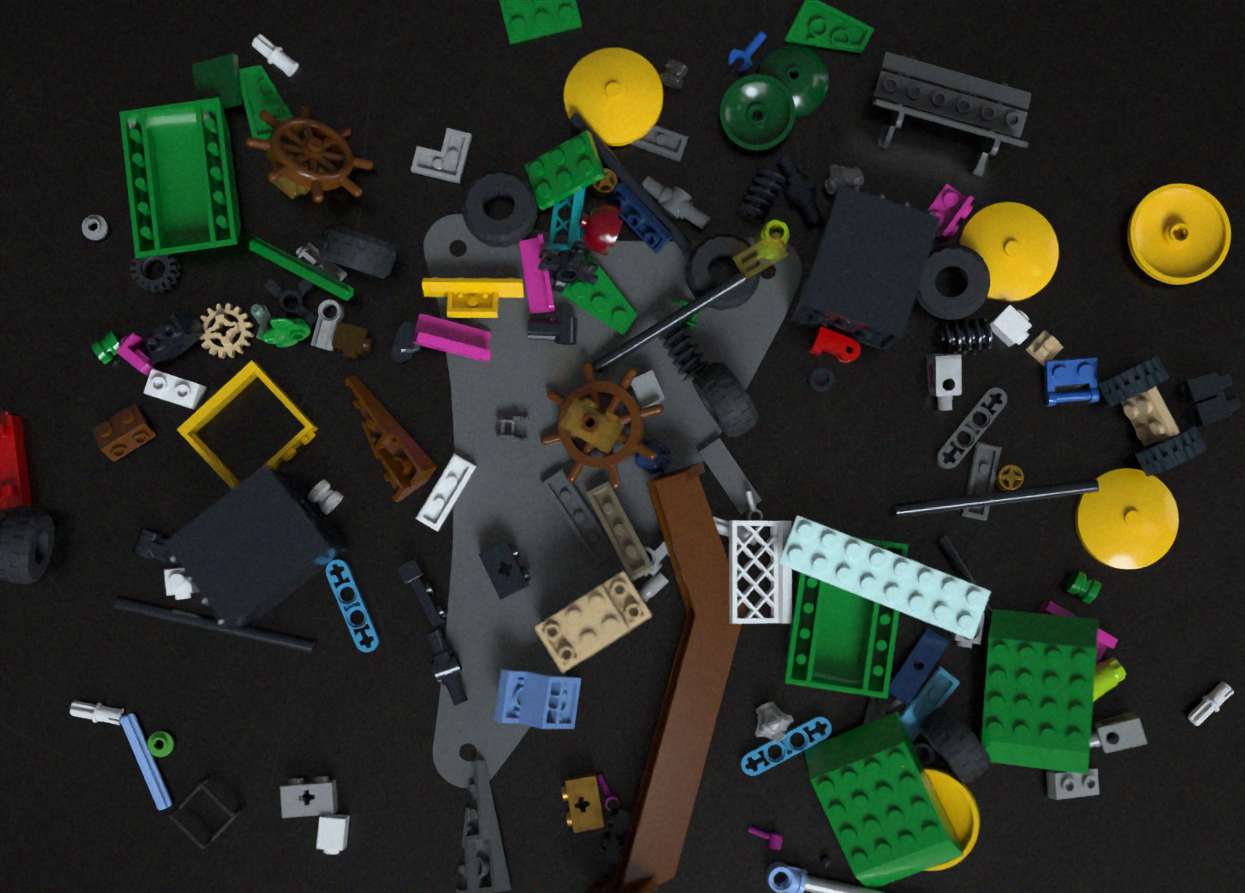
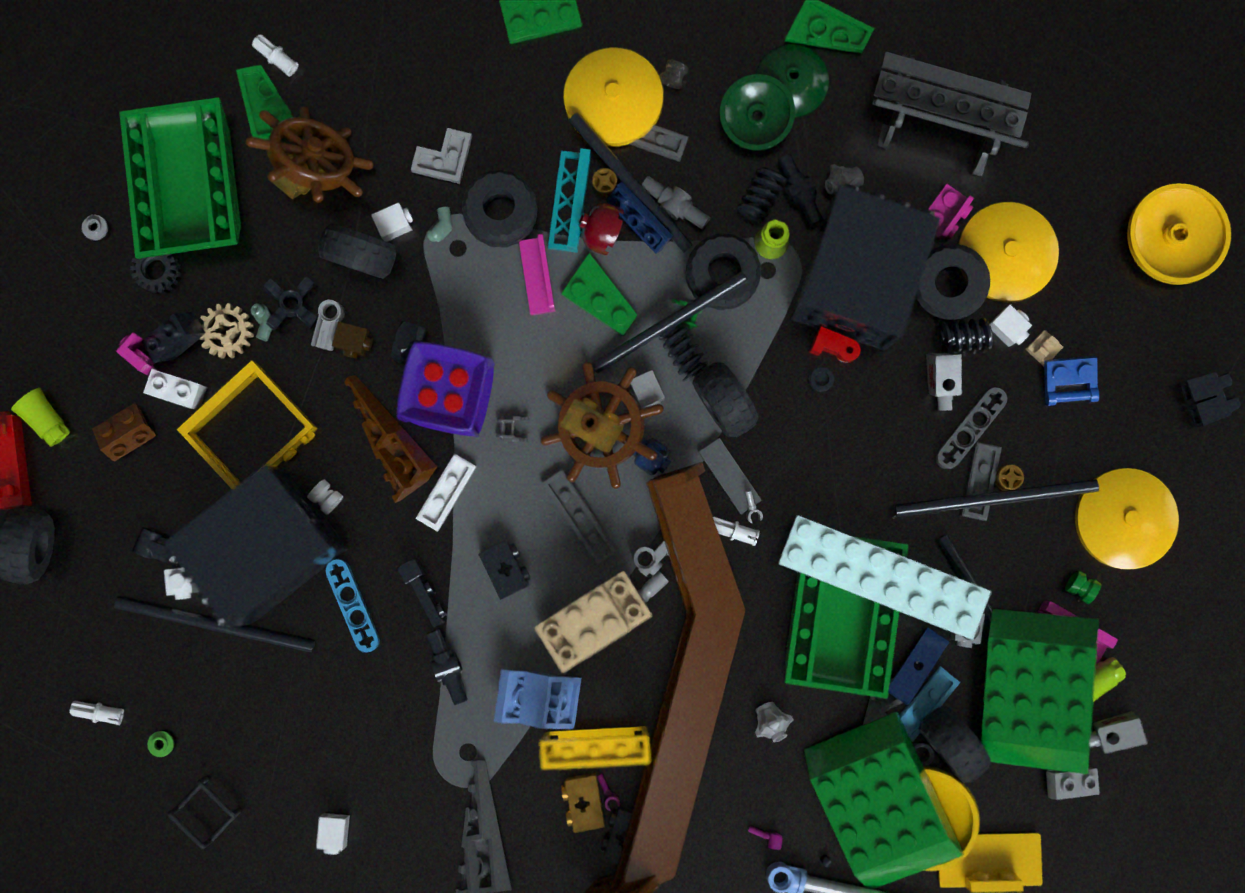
(41, 417): none -> lime plant
(107, 347): green wheel -> none
(146, 761): light blue axle -> none
(219, 79): dark green tile -> none
(285, 332): green plate -> none
(296, 805): light grey brick -> none
(301, 268): green axle -> none
(311, 256): light grey hinge -> none
(392, 221): none -> white brick
(443, 227): none -> sand green arm
(445, 389): none -> dark purple piece
(452, 337): dark pink panel -> none
(472, 295): yellow bracket -> none
(560, 330): black piece -> none
(565, 170): green plate -> none
(568, 266): black pin -> none
(595, 747): none -> yellow window
(620, 531): dark tan gear -> none
(745, 54): blue bar -> none
(779, 245): clear yellow tile -> none
(780, 575): white fence -> none
(787, 749): dark azure beam -> none
(998, 864): none -> yellow bracket
(1153, 423): black plate -> none
(1210, 703): white axle -> none

